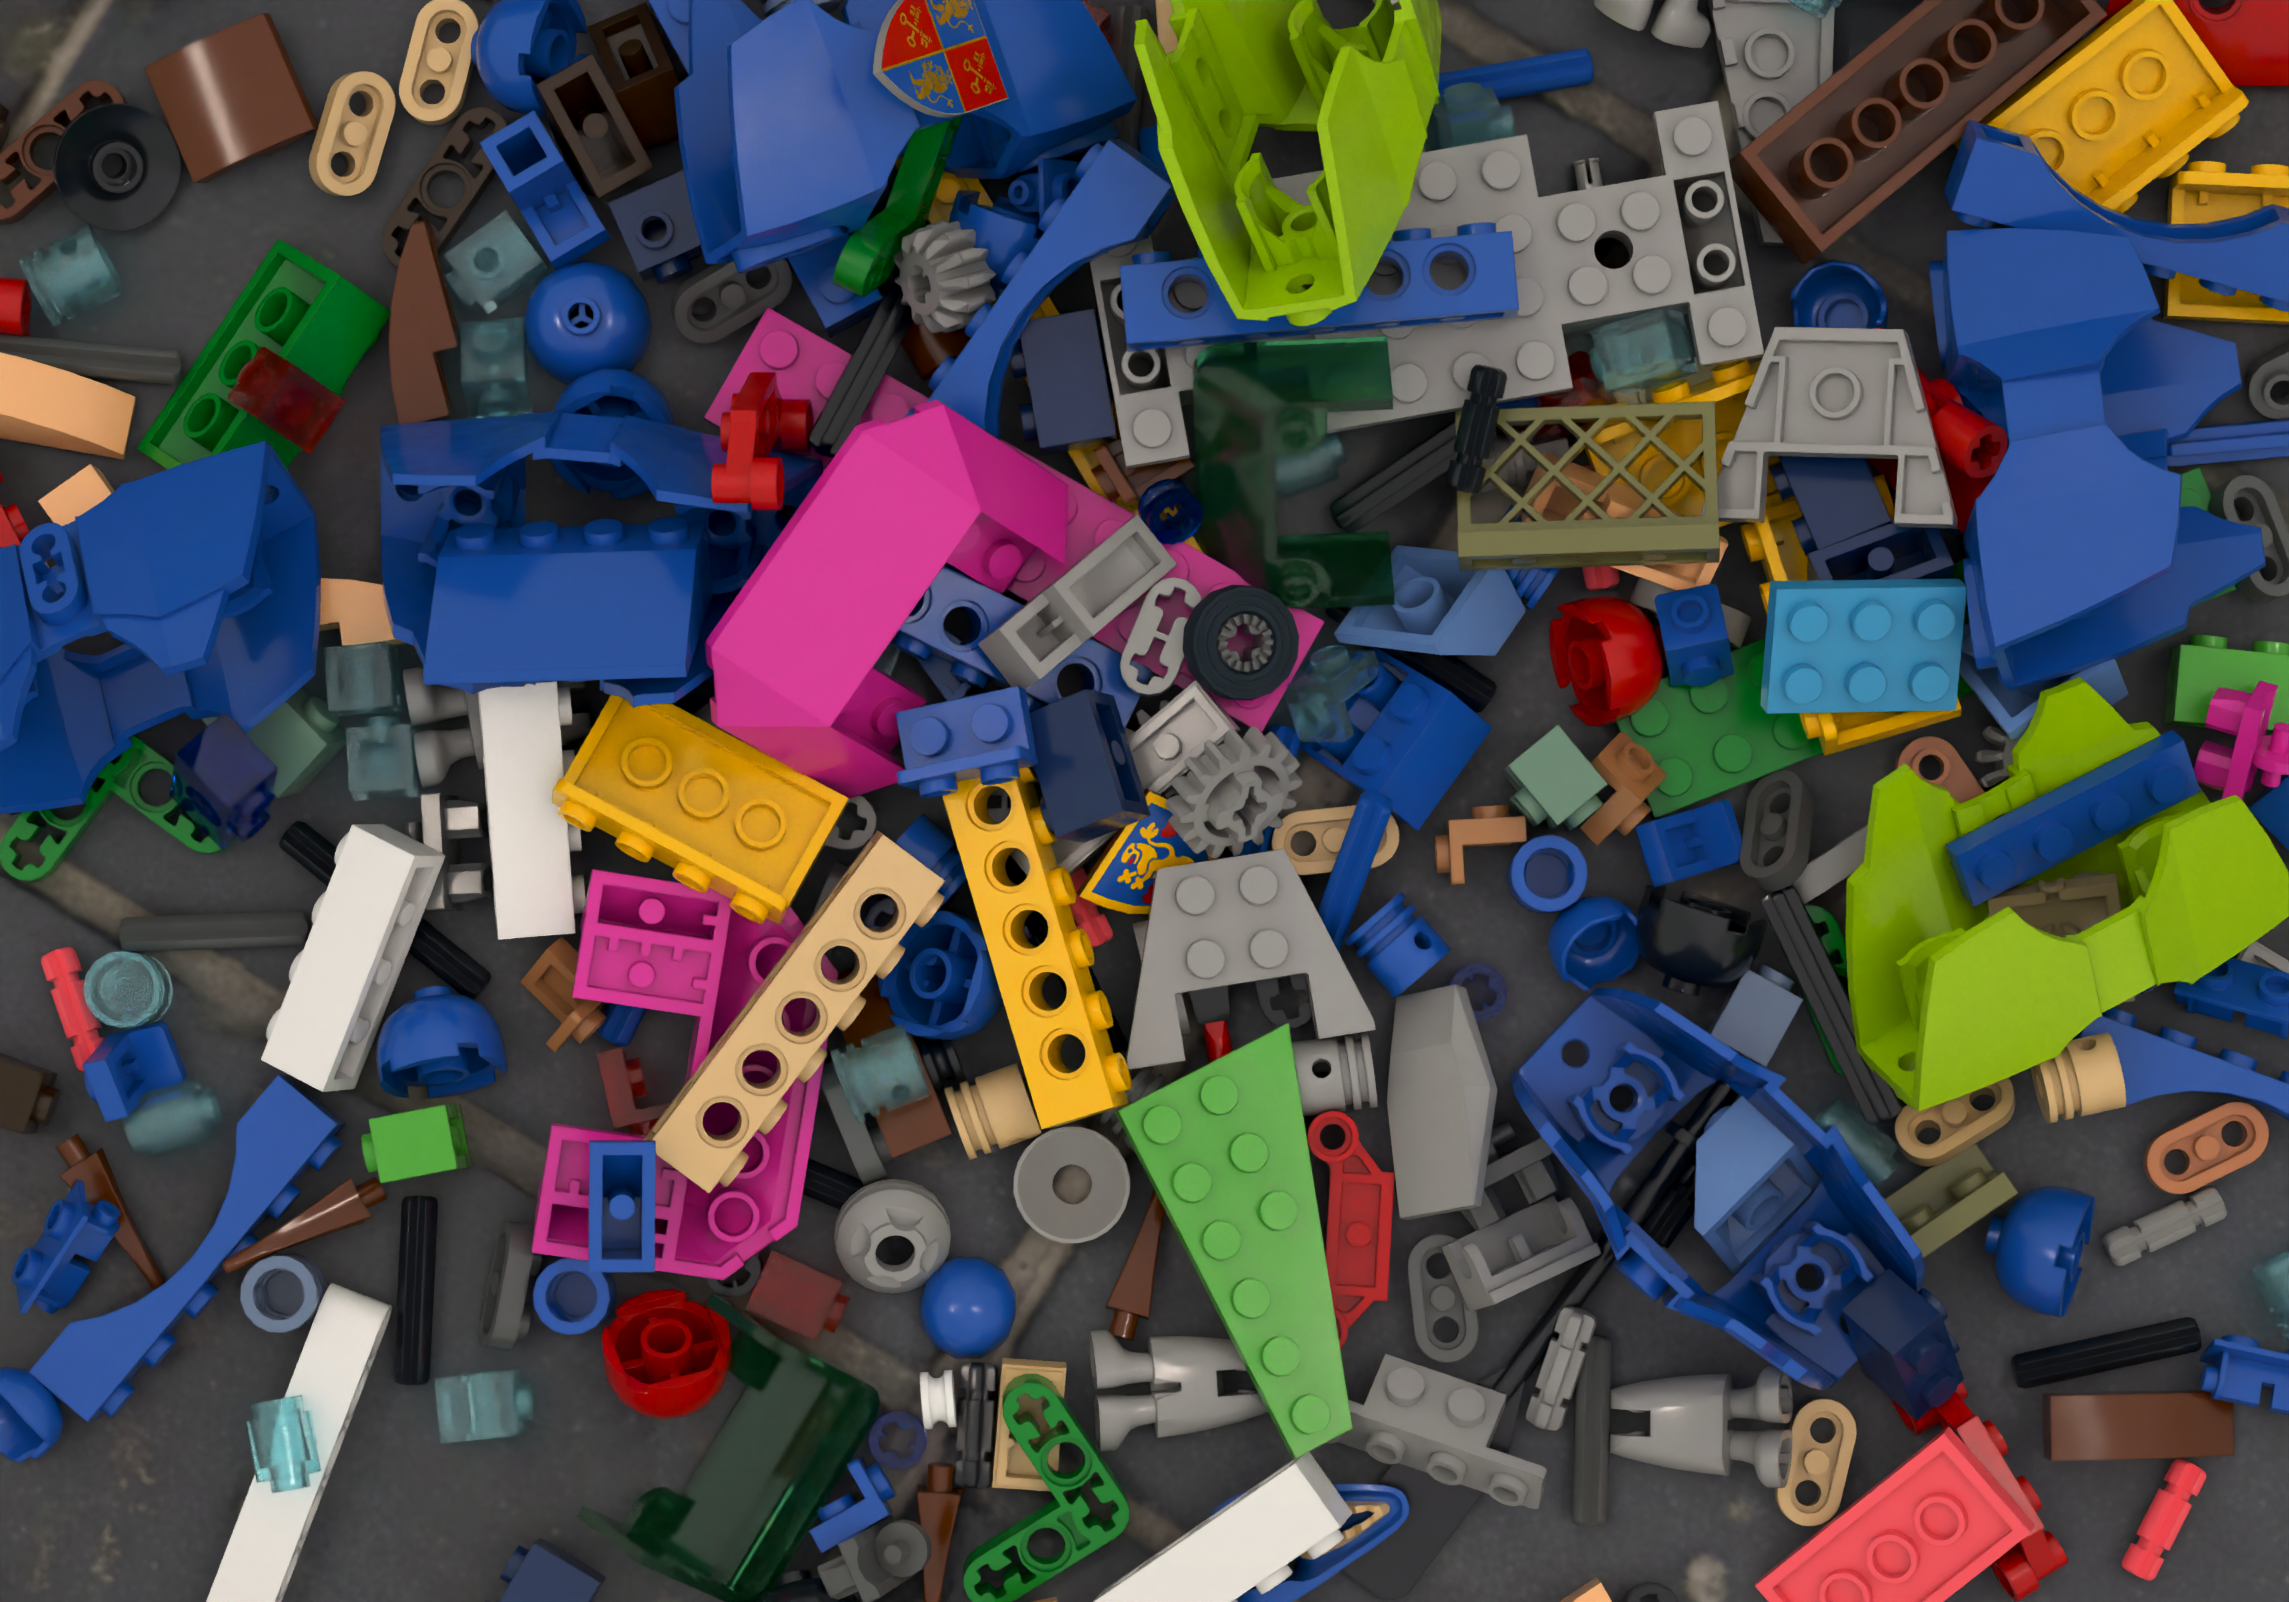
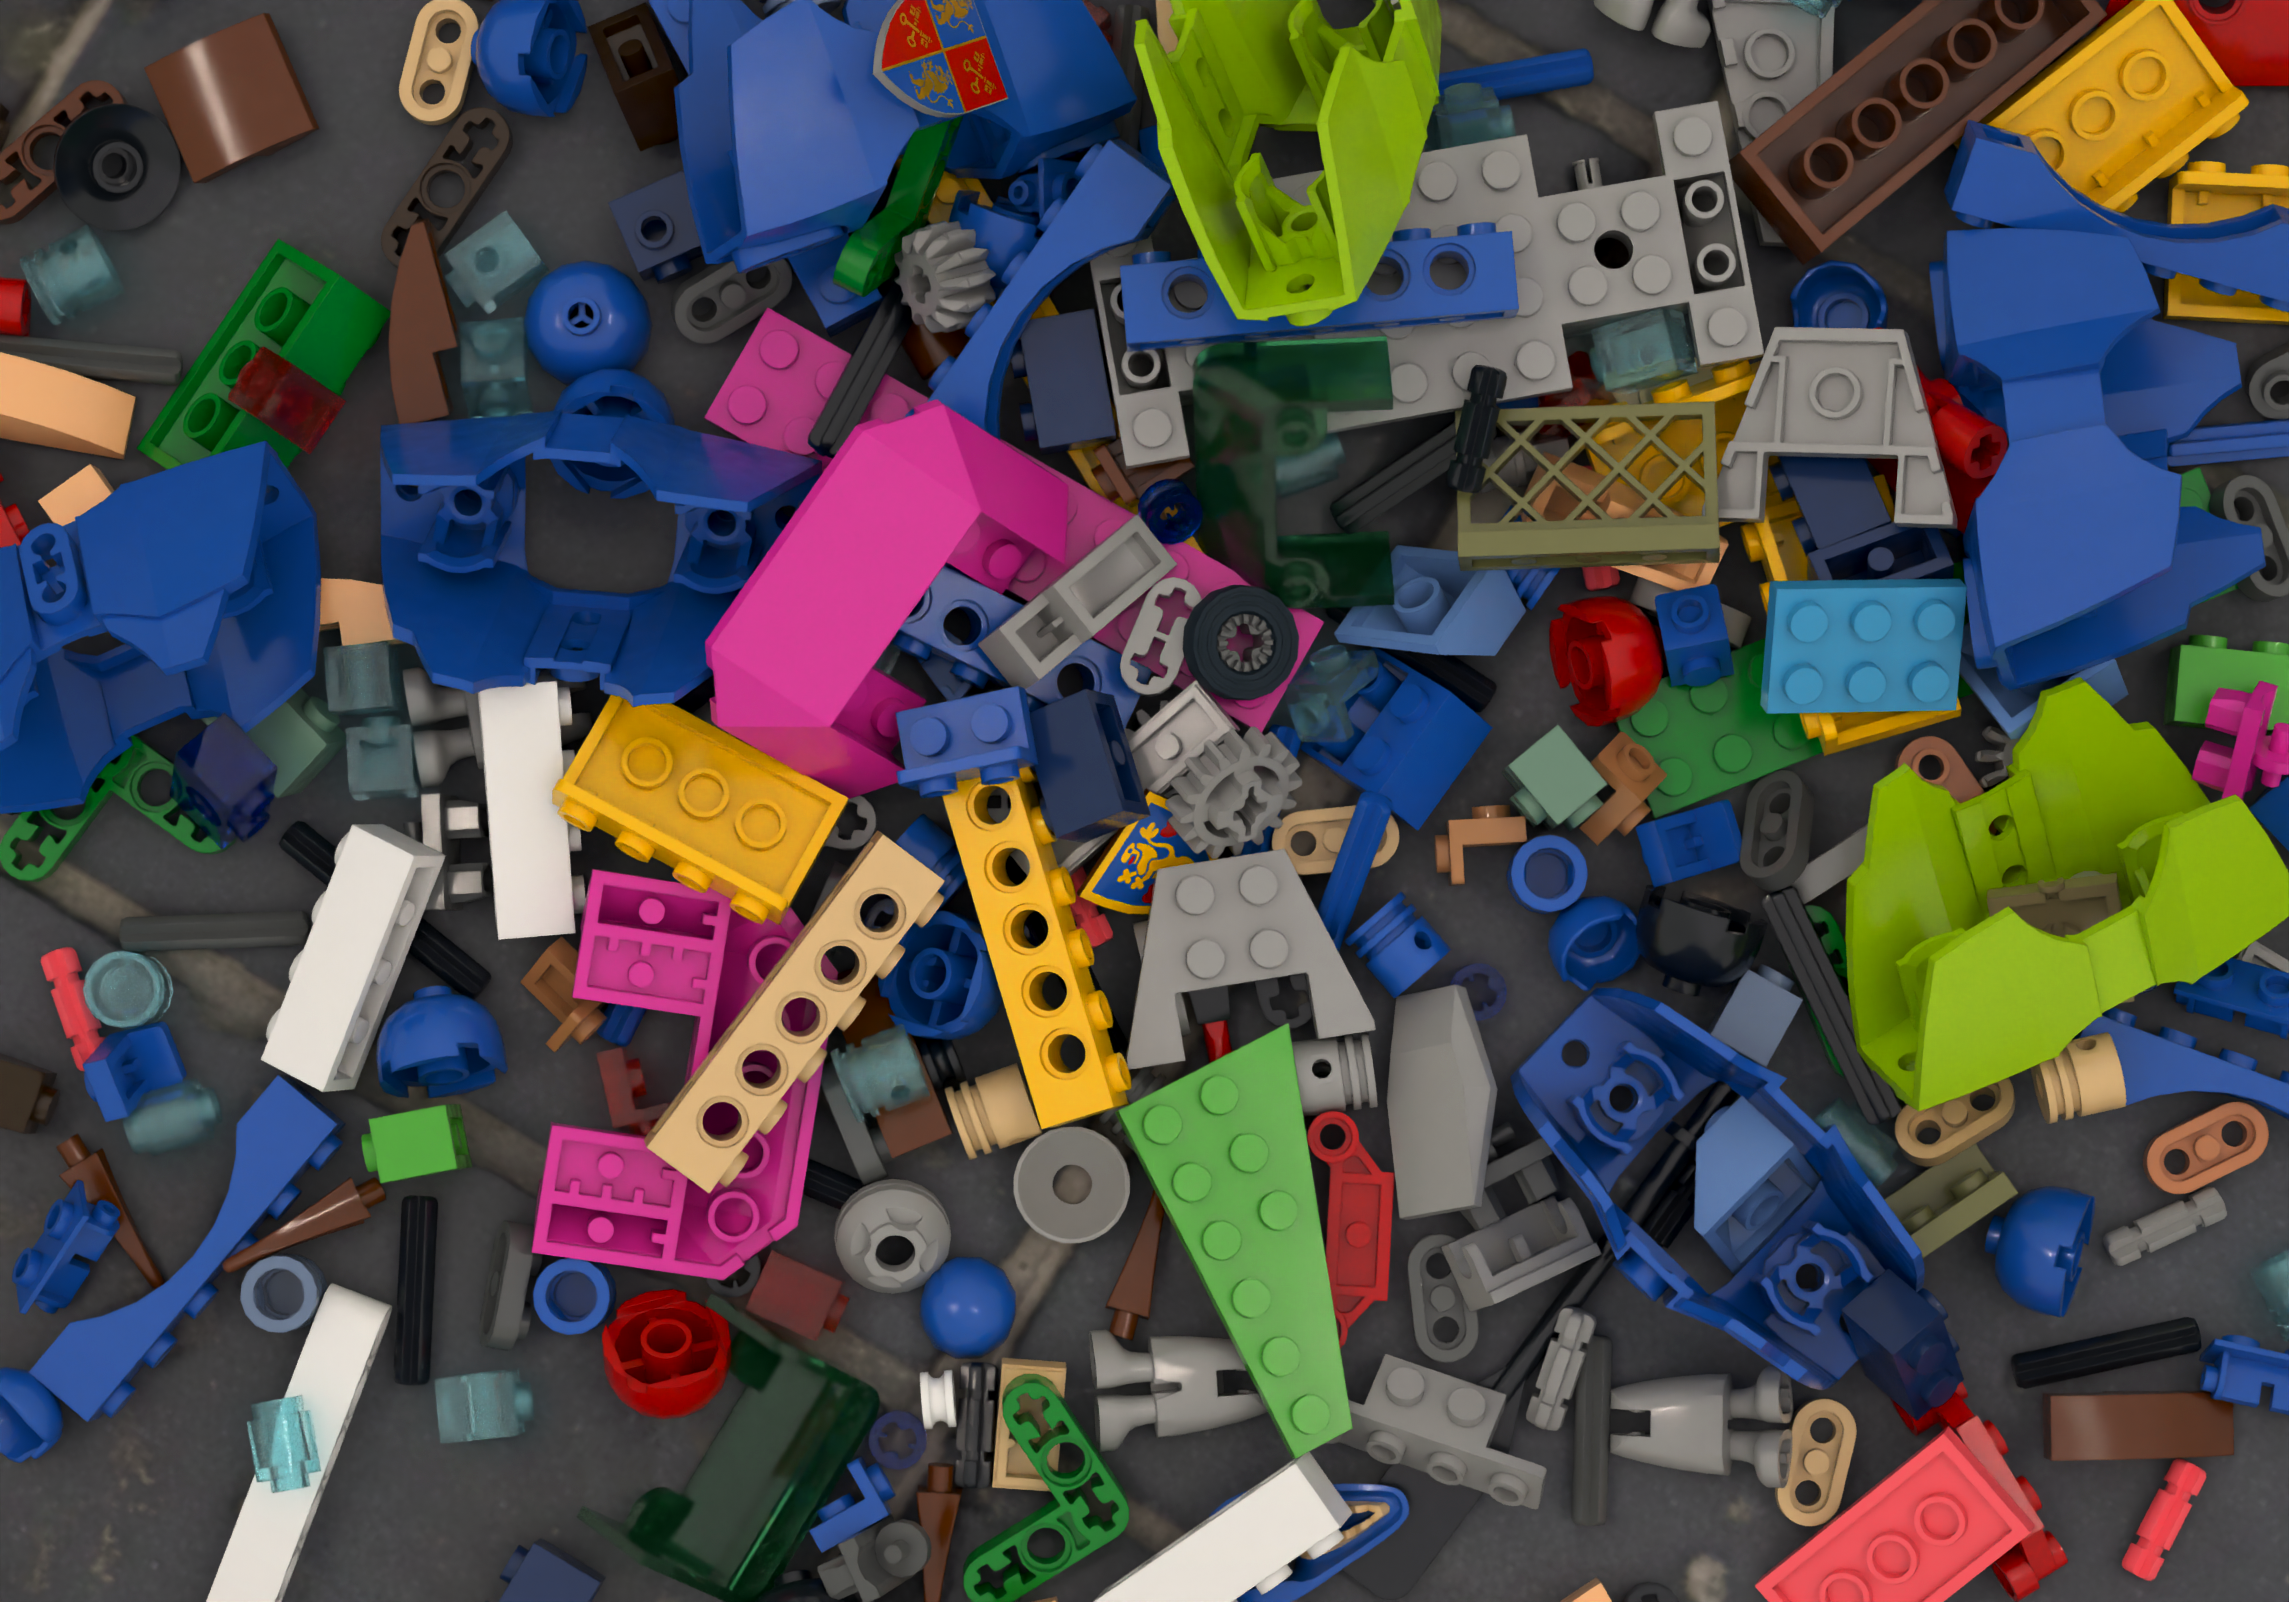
(354, 136): tan plate -> none
(545, 190): blue brick -> none
(568, 602): blue slope -> none
(591, 127): dark brown slope -> none
(621, 1206): blue slope -> none
(747, 435): red plate -> none
(2073, 818): blue plate -> none

